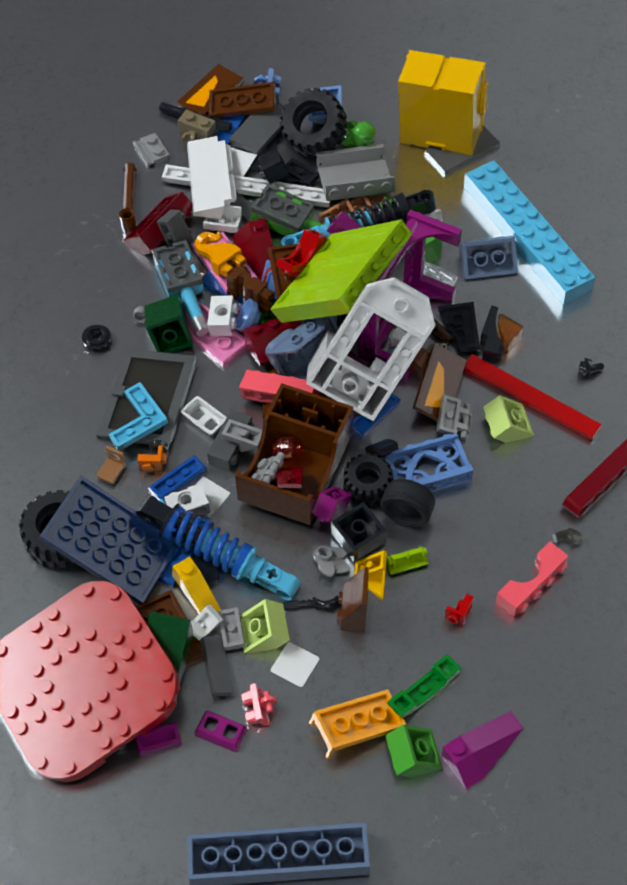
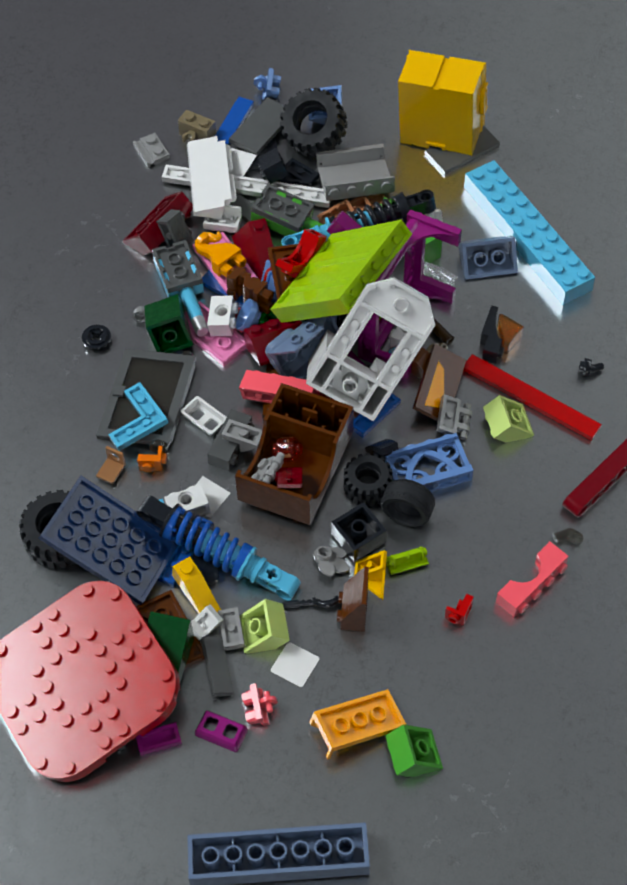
(127, 214): reddish brown piece -> none
(178, 111): black axle -> none
(178, 478): blue tile -> none
(198, 97): reddish brown tile -> none
(242, 100): reddish brown tile -> none
(331, 504): magenta brick -> none
(359, 134): bright green head -> none
(425, 688): green slope -> none
(462, 324): black wing -> none
(480, 749): magenta wedge -> none

